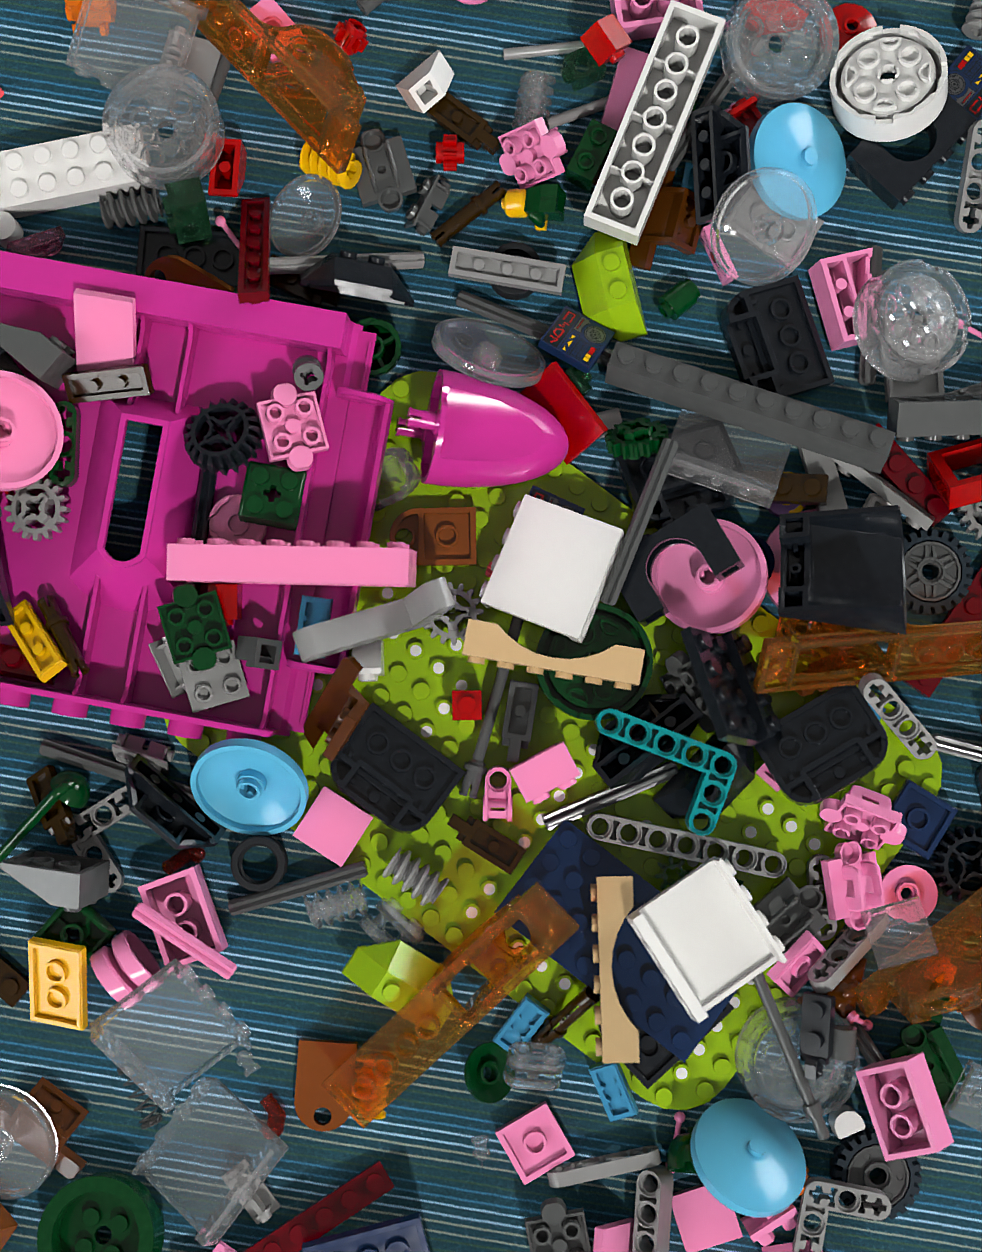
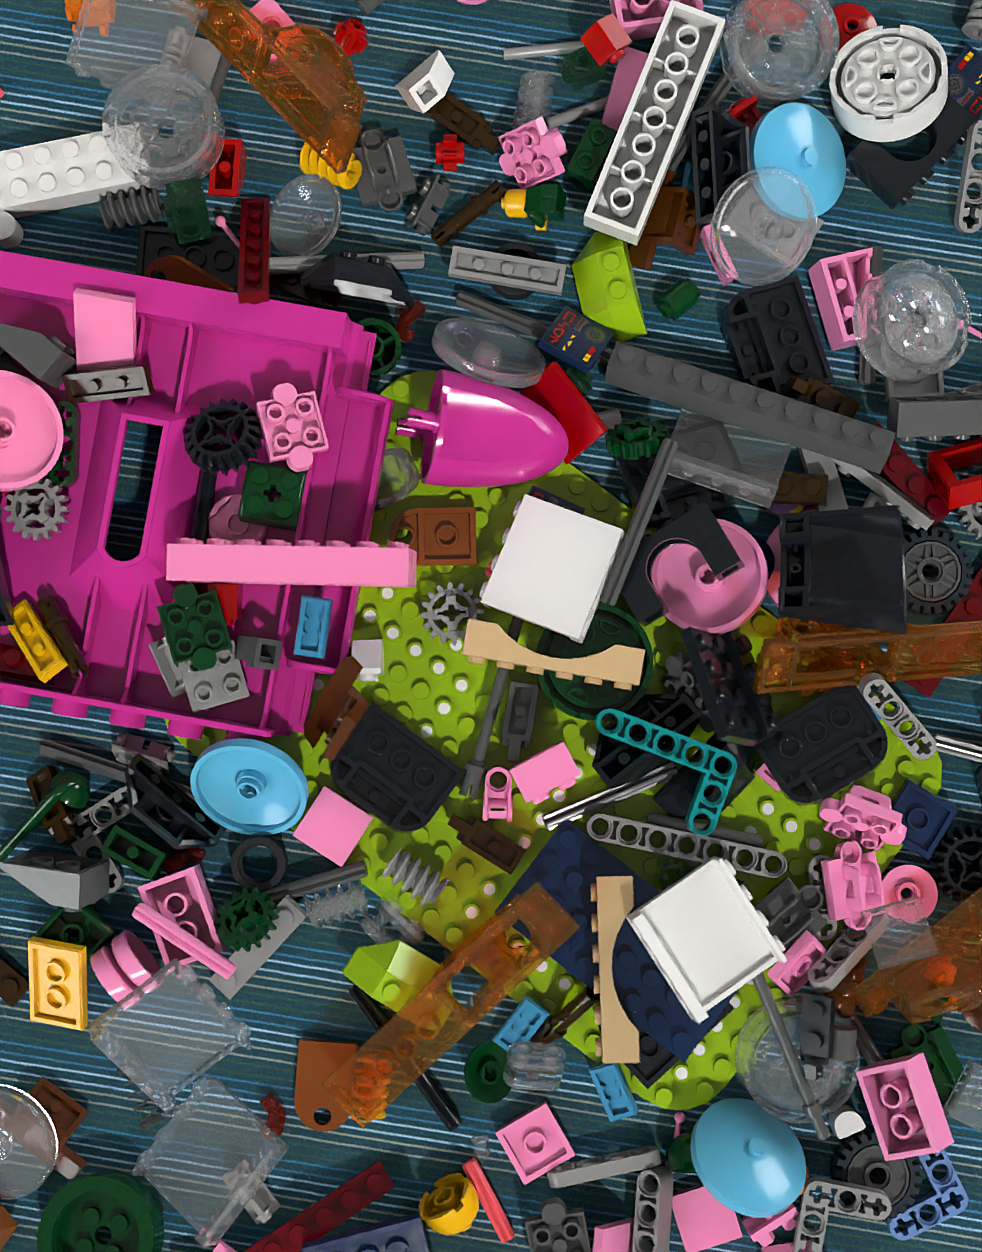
(39, 244): clear pink wing -> none
(135, 850): none -> dark green brick
(245, 1059): clear piece -> none
(246, 919): none -> dark green gear
(249, 962): none -> light grey plate
(305, 366): dark grey wheel -> none
(375, 623): light grey beam -> none
(406, 319): none -> clear red arm
(424, 1082): none -> black axle
(451, 1205): none -> yellow cylinder
(467, 705): red brick -> none
(488, 1200): none -> coral axle
(718, 832): none -> light grey bar
(822, 396): none -> dark brown hinge
(854, 1017): bright pink hinge -> none
(941, 1191): none -> medium blue beam

